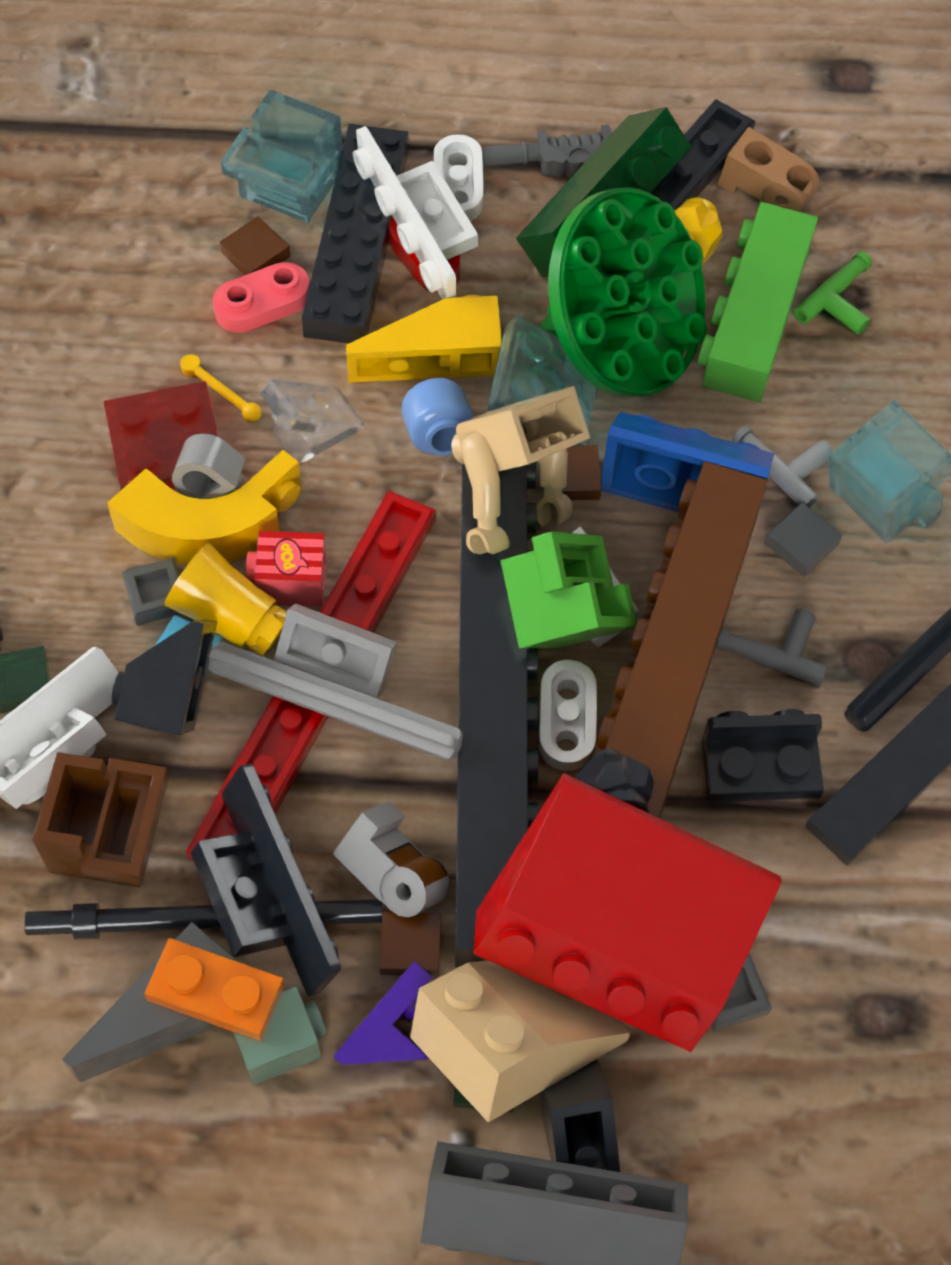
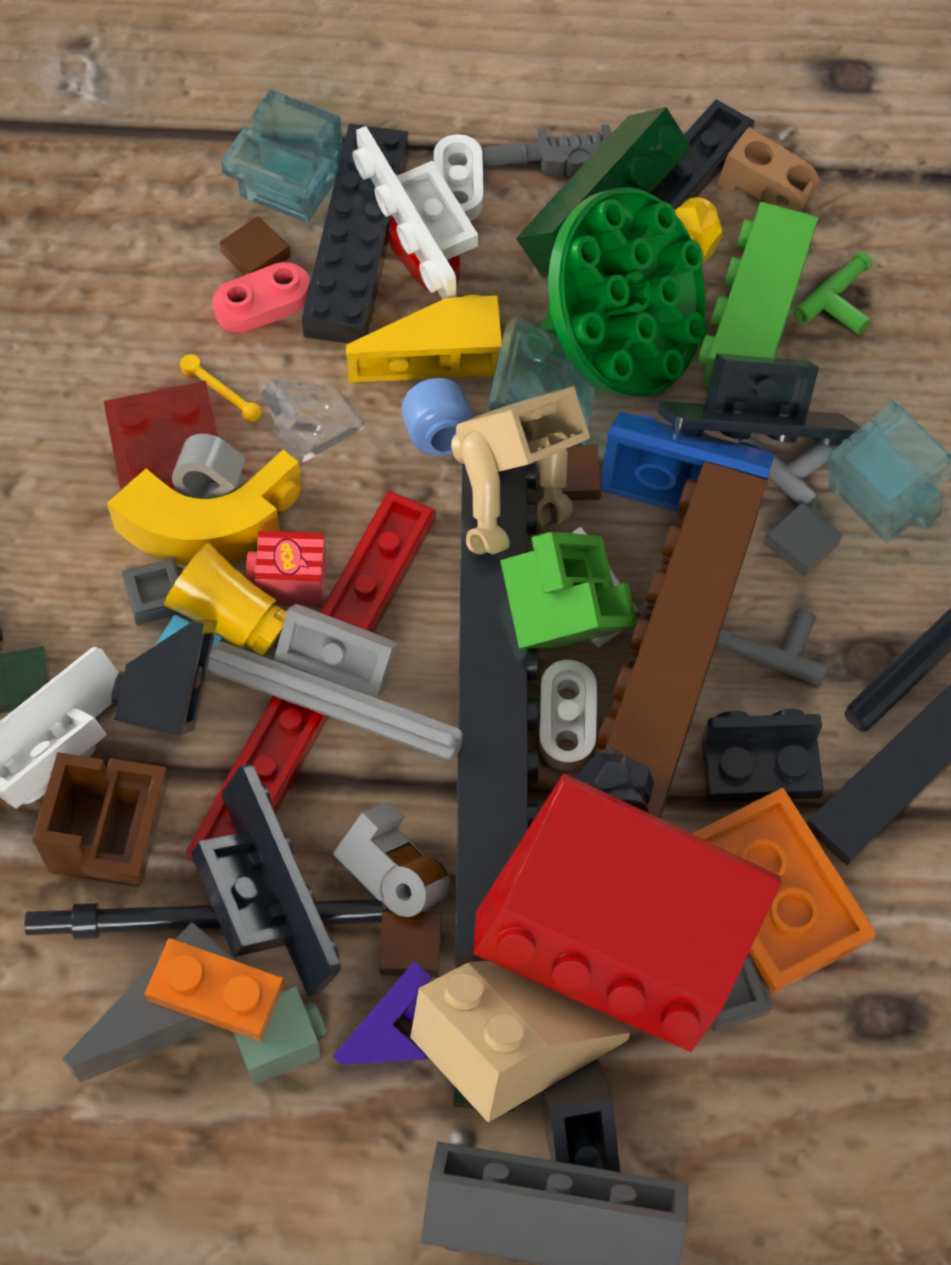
(759, 398): none -> black bracket
(813, 911): none -> orange plate

